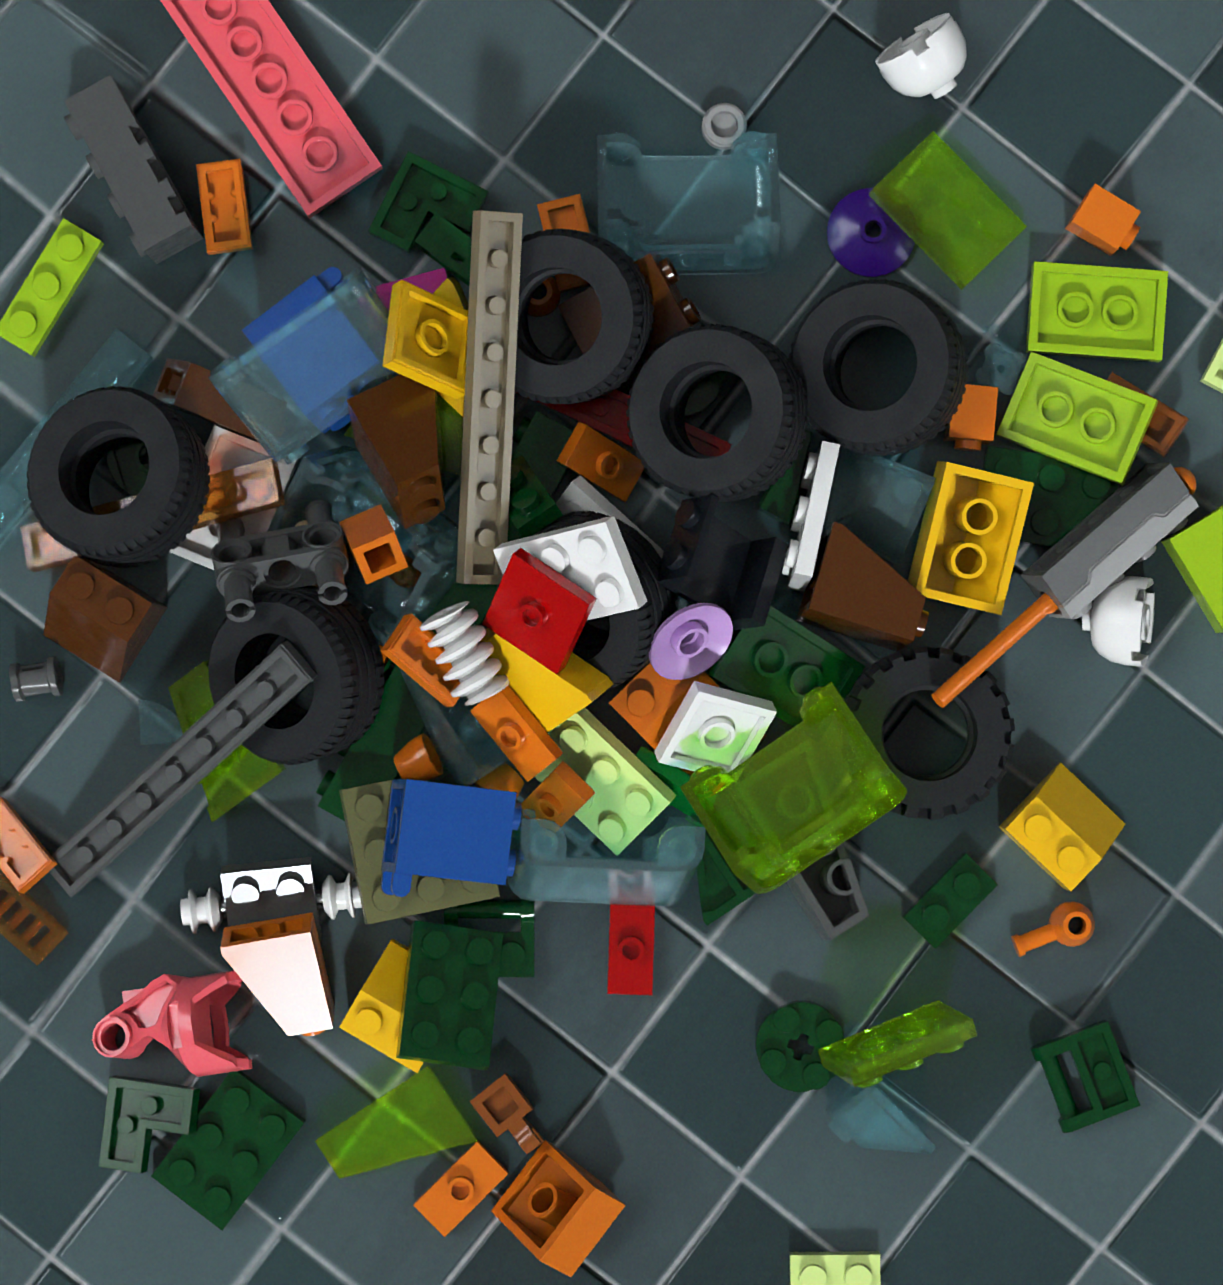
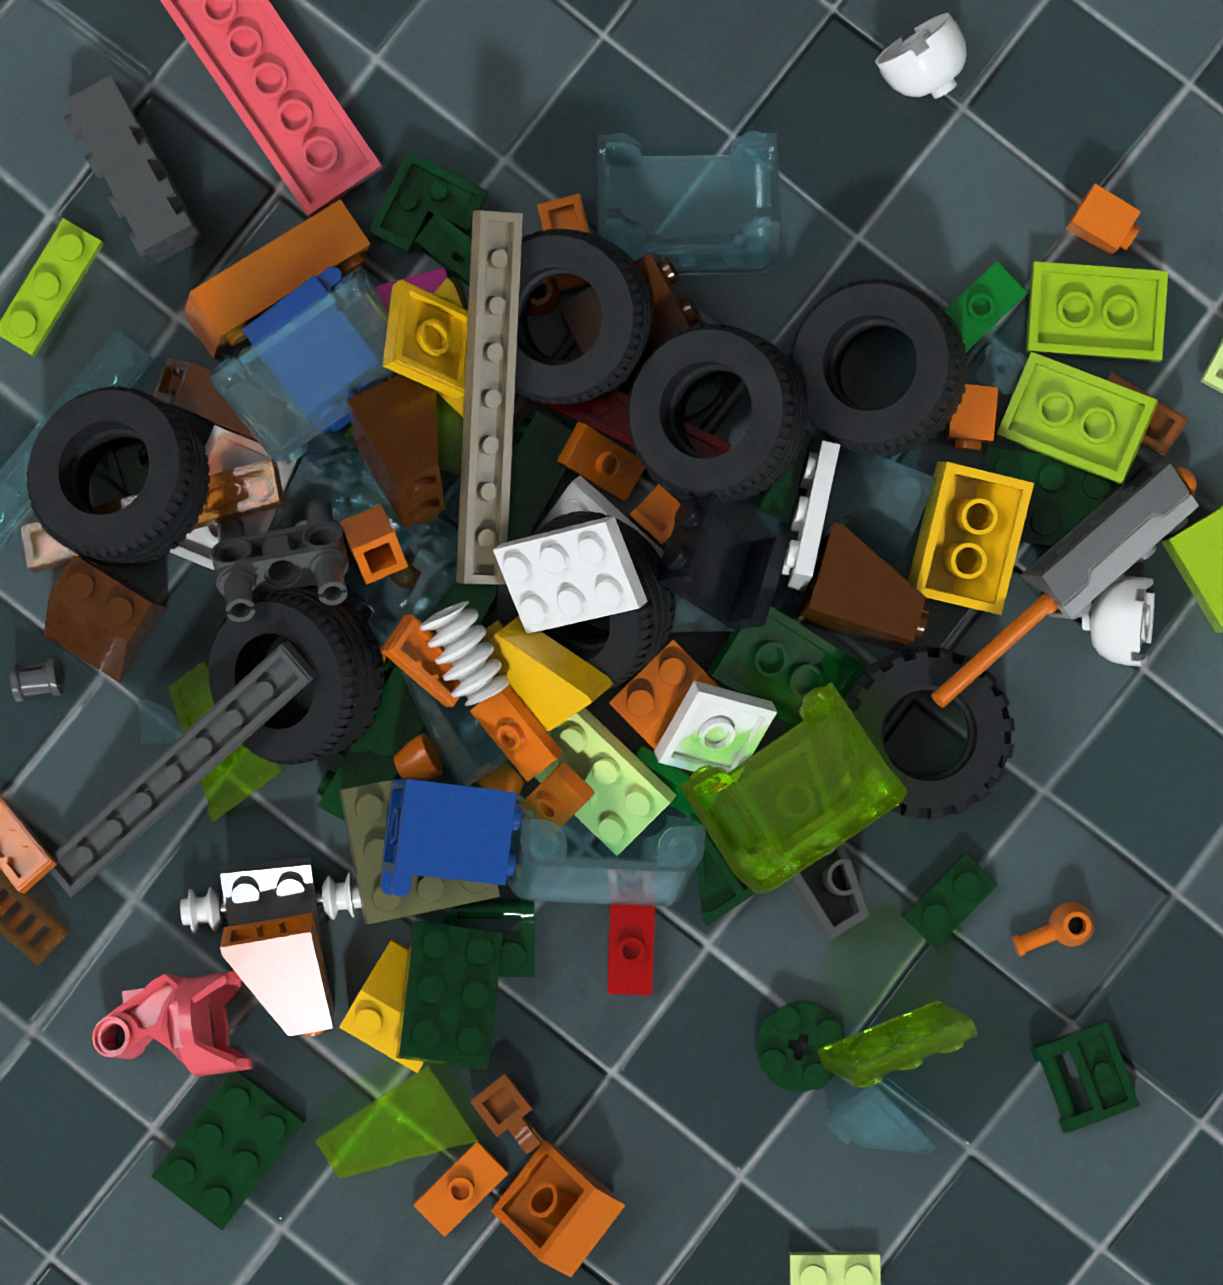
(134, 1110): dark green plate -> none
(224, 206): orange plate -> none
(262, 279): none -> orange wedge
(530, 503): dark green plate -> none
(539, 611): red plate -> none
(656, 515): none -> orange panel
(690, 641): lavender dish -> none
(723, 125): light grey tile -> none
(858, 251): dark purple dish -> none
(947, 210): clear neon green plate -> none
(985, 303): none -> green plate
(1063, 827): yellow slope -> none

